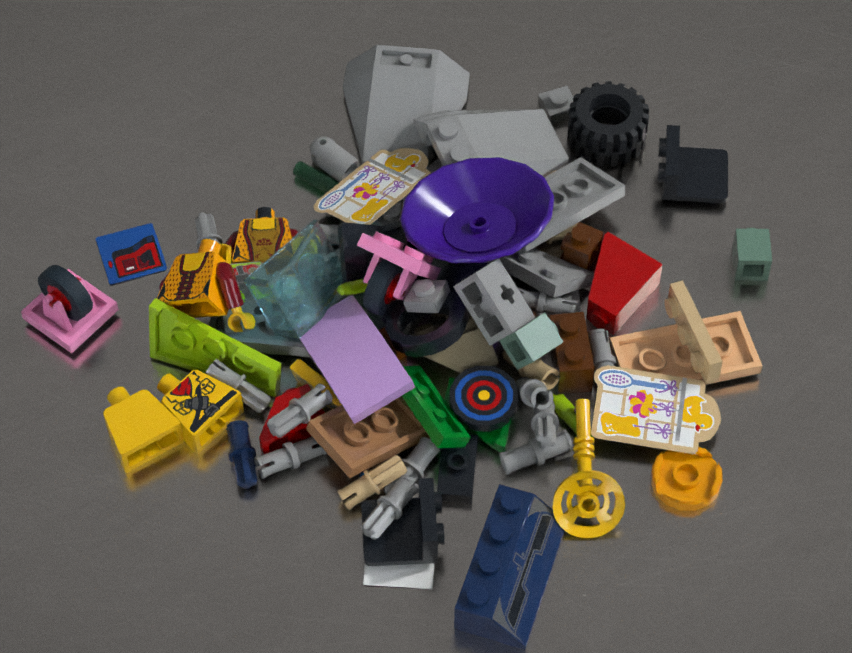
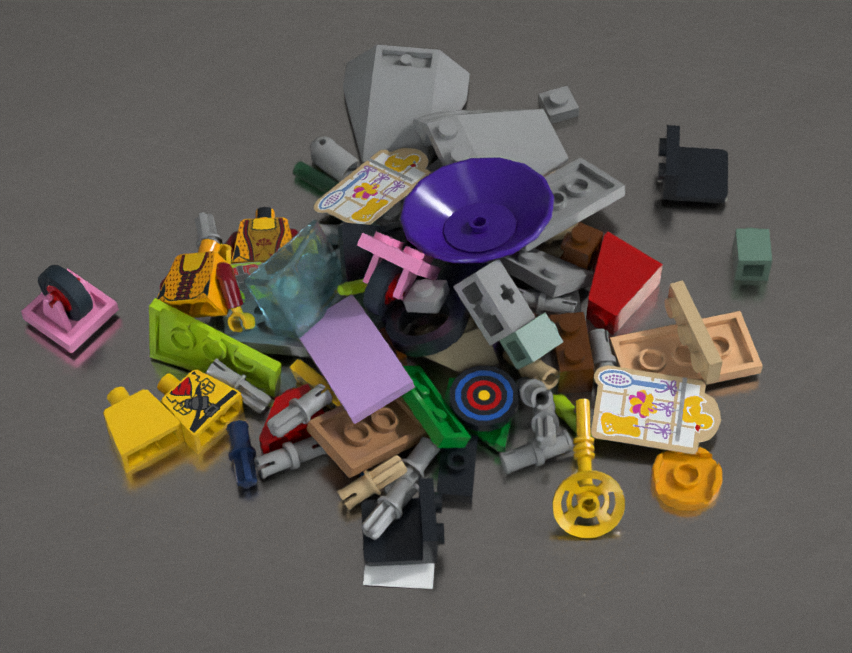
(131, 253): sticker -> none
(509, 569): dark blue slope -> none
(608, 105): black tyre -> none

